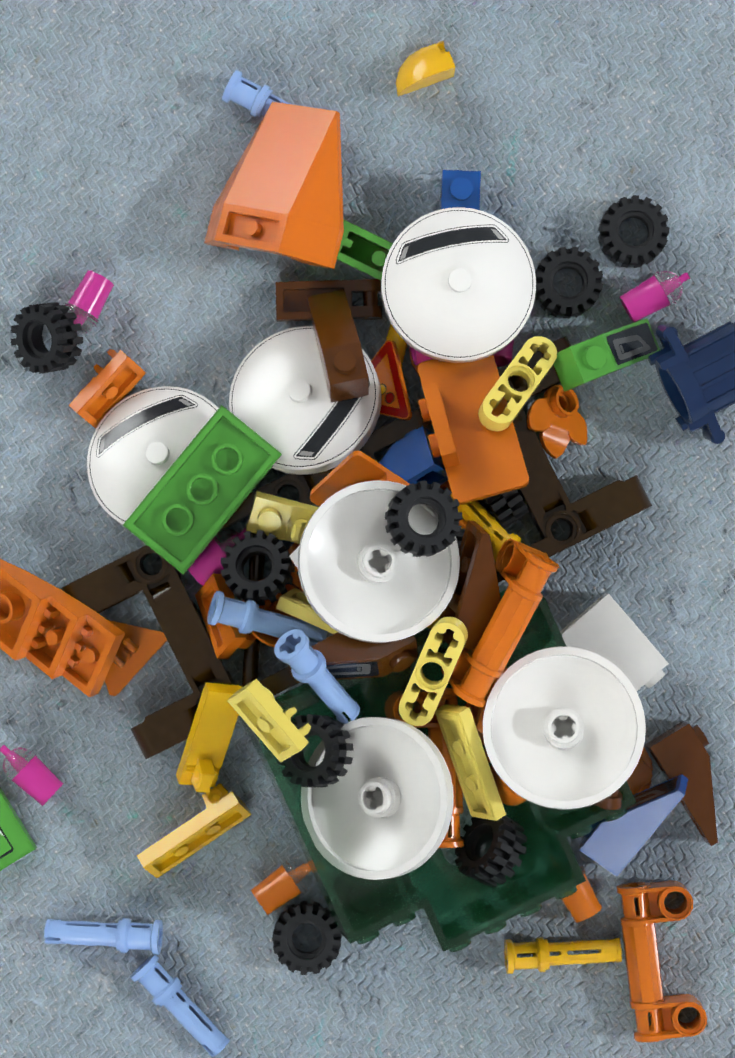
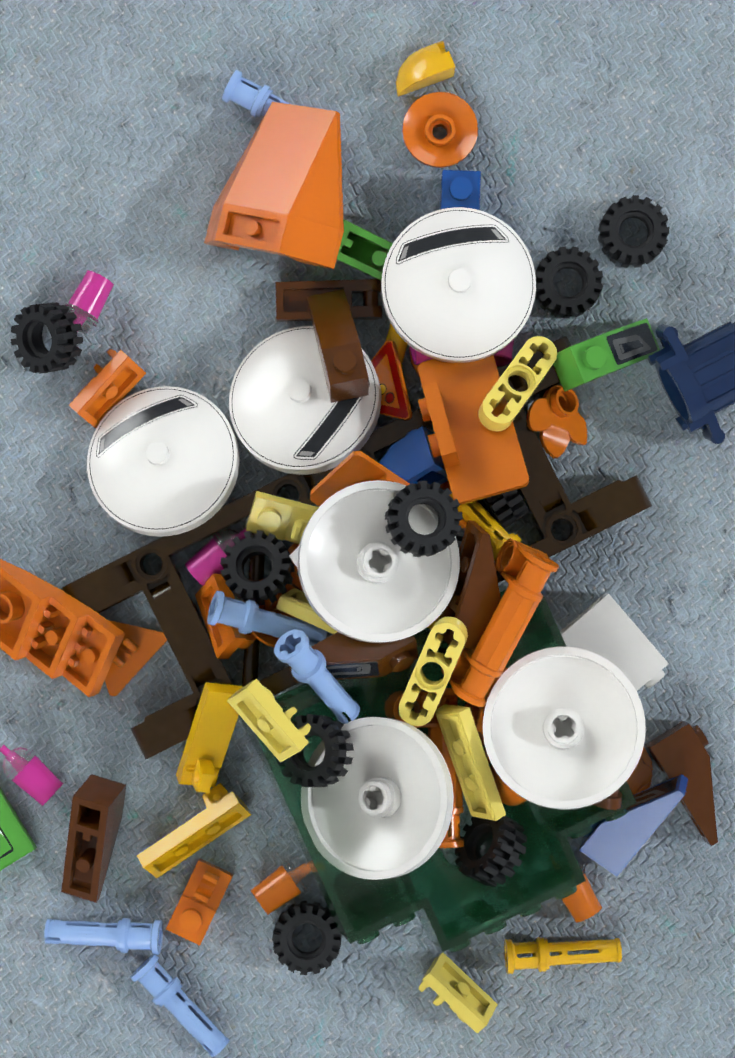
(92, 836): none -> reddish brown slope
(199, 901): none -> orange plate
(202, 489): bright green tile -> none
(443, 111): none -> orange dish
(459, 992): none -> light yellow plate
(644, 963): orange piece -> none
(653, 294): dark pink piece -> none

